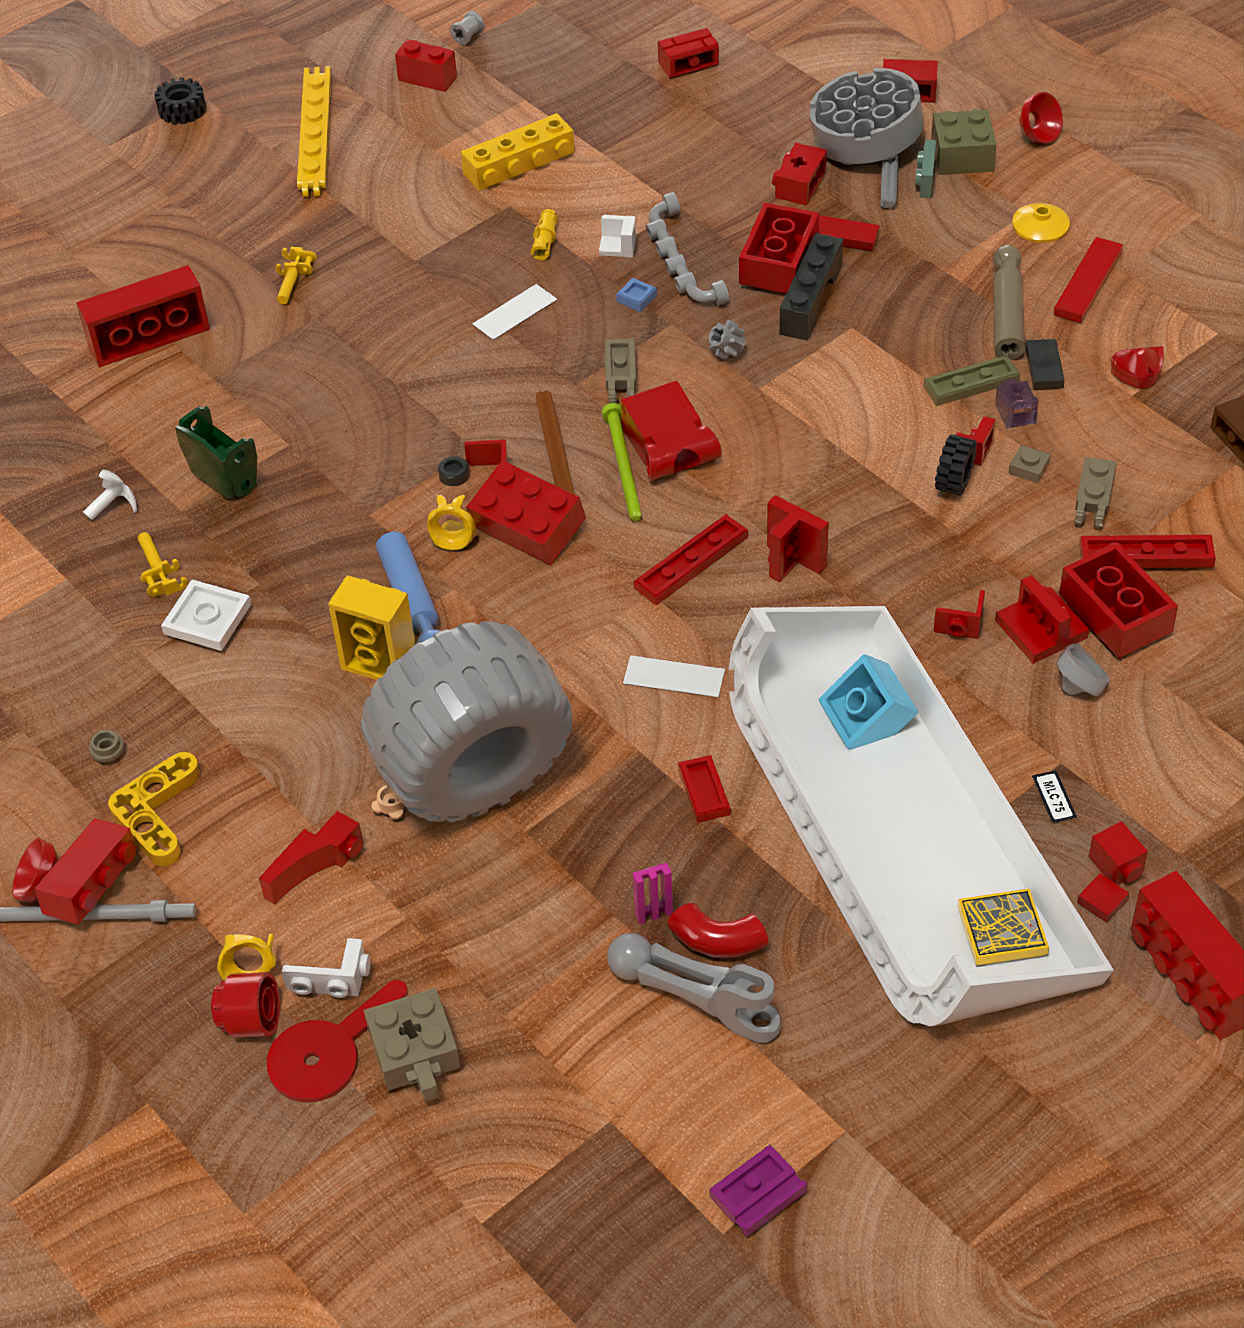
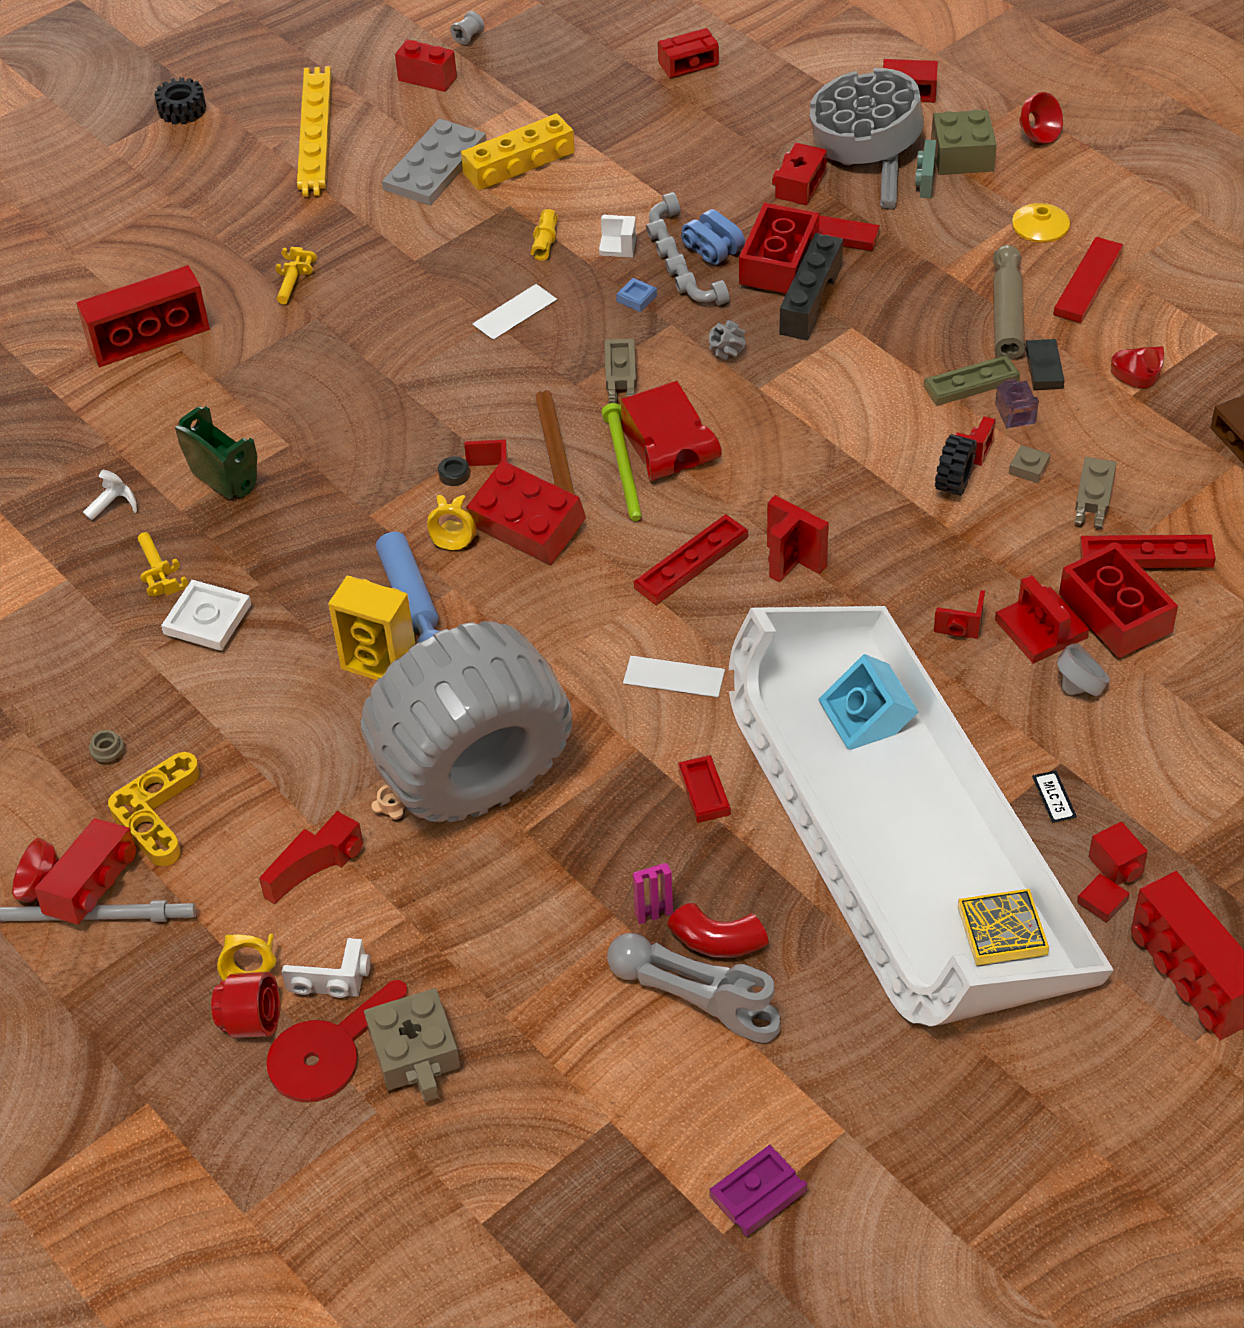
(432, 162): none -> light grey plate
(713, 237): none -> medium blue brick

